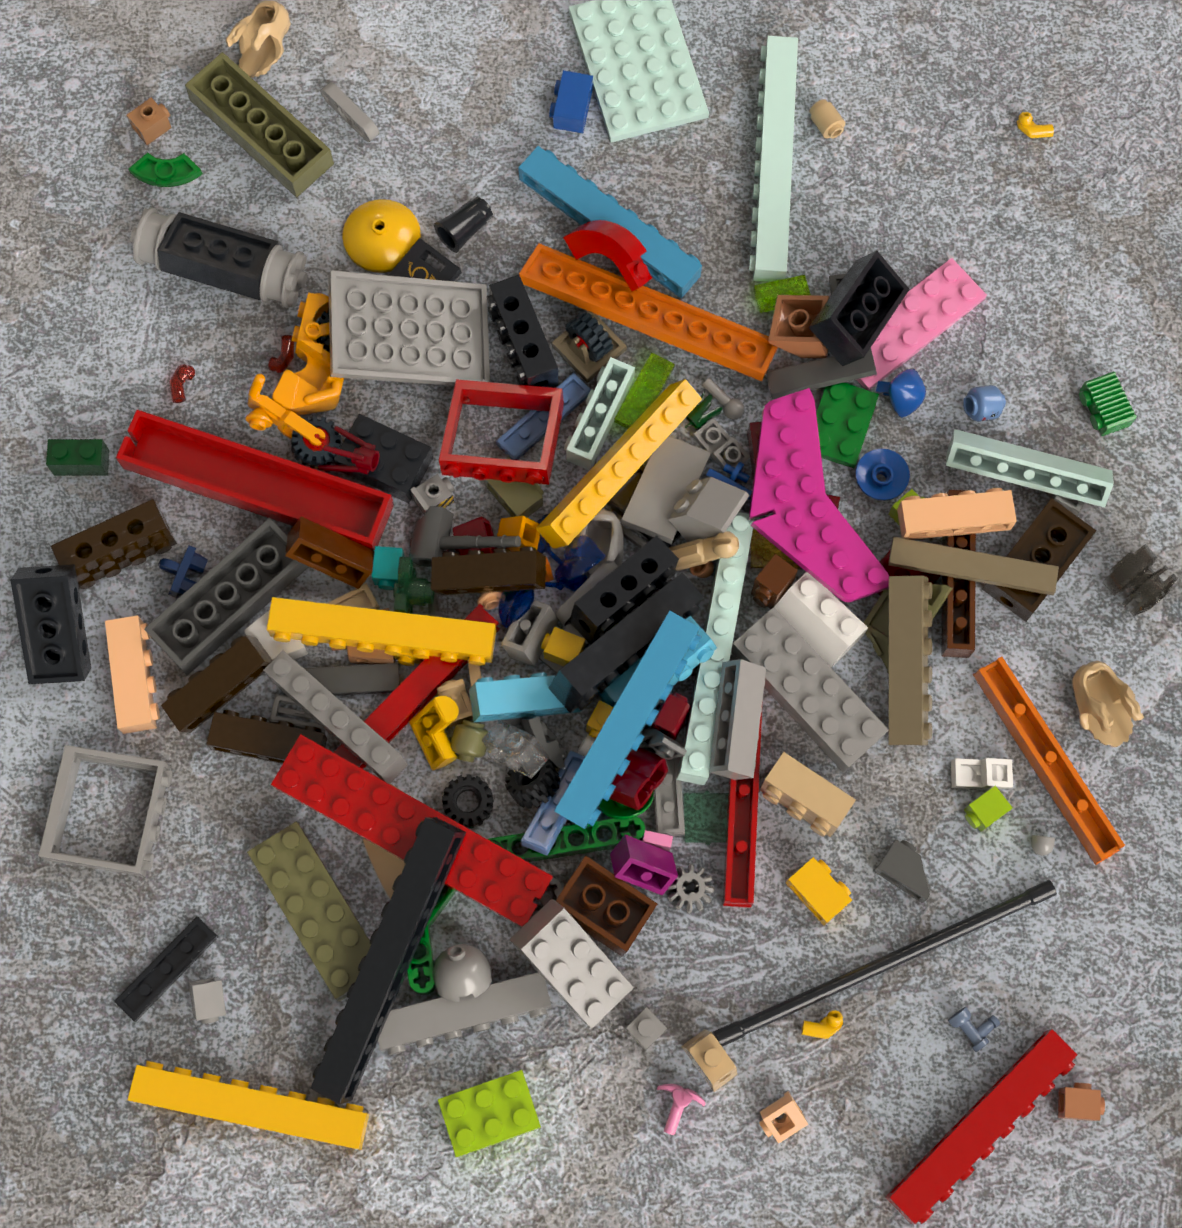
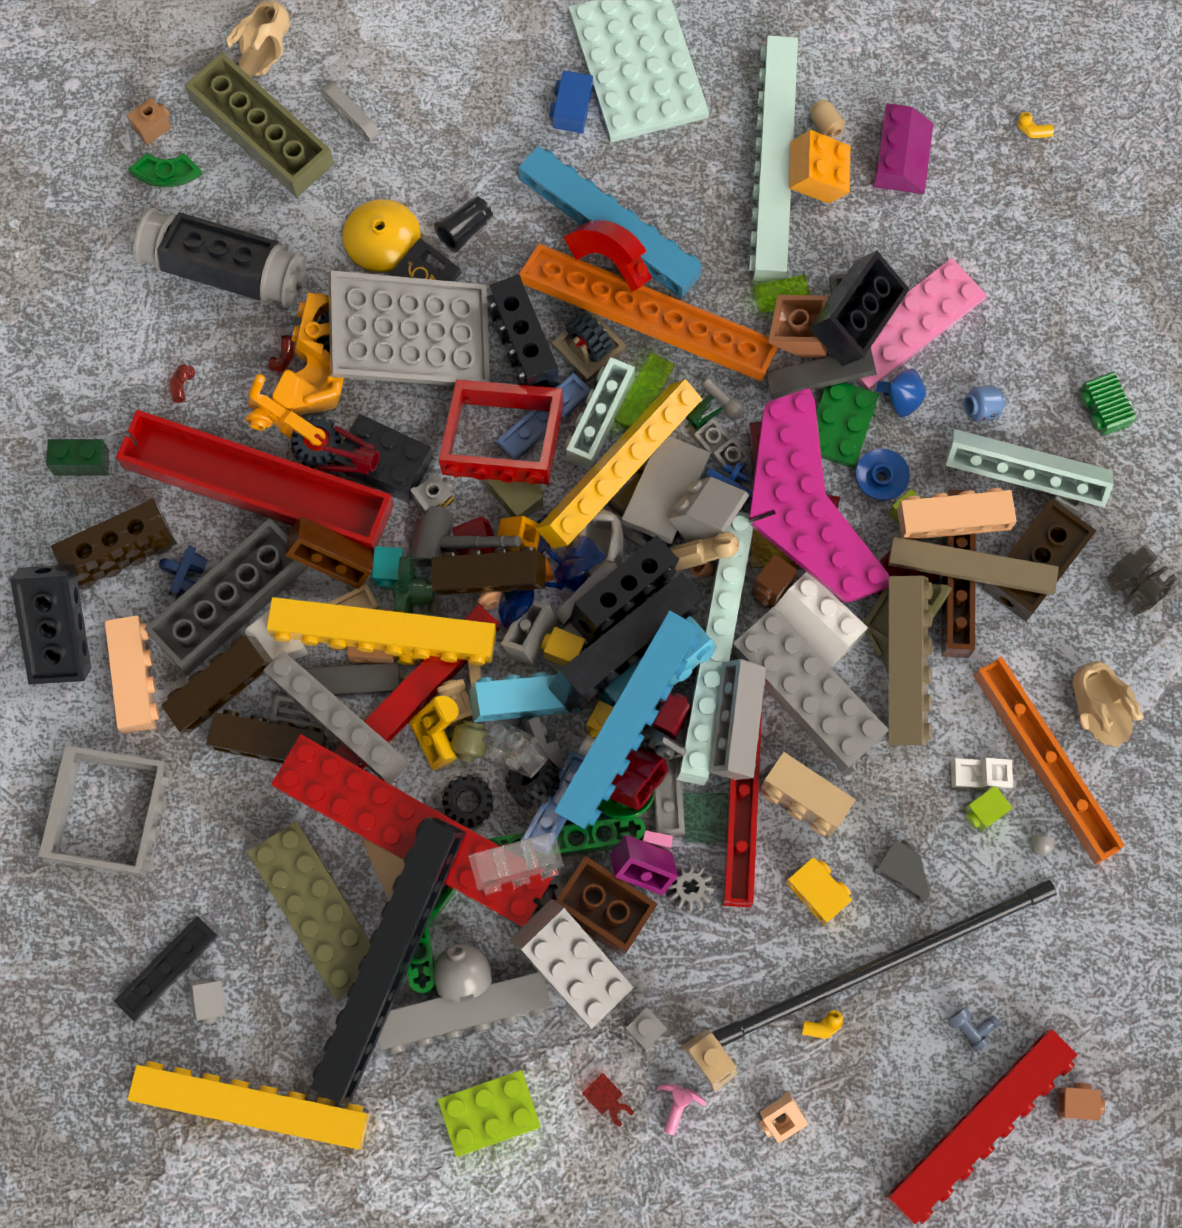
(516, 863): none -> clear brick
(604, 1097): none -> clear red plate
(819, 166): none -> light orange brick
(903, 150): none -> magenta slope

